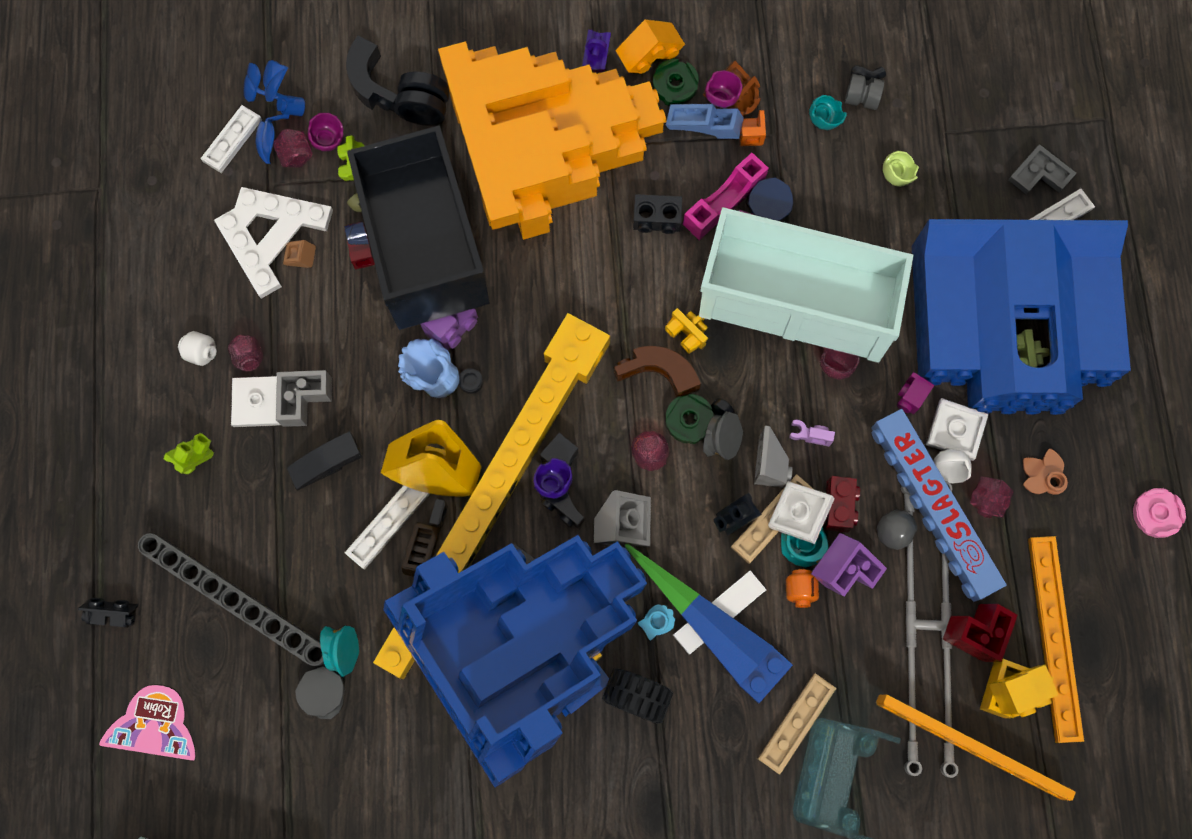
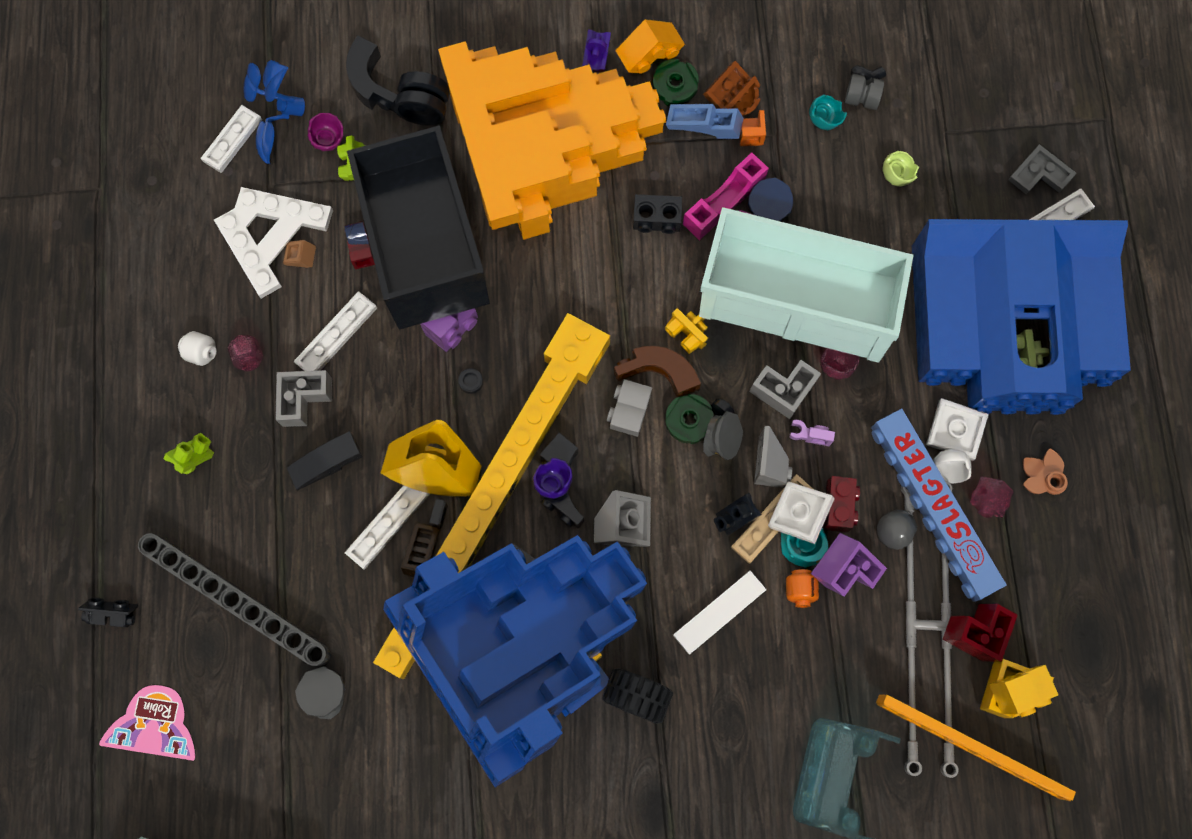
(254, 401): white plate -> none
(292, 148): clear pink brick -> none
(336, 333): none -> white tile
(339, 649): teal hat -> none
(354, 203): olive hinge -> none
(428, 368): light blue hair -> none
(630, 407): none -> light grey brick
(650, 450): clear pink hair -> none
(657, 621): medium azure animal -> none
(723, 89): magenta hair -> none
(745, 655): blue plate -> none
(783, 393): none -> light grey brick
(796, 723): tan tile -> none
(914, 393): magenta brick -> none
(1056, 638): light orange tile -> none
(1159, 513): bright pink tile -> none

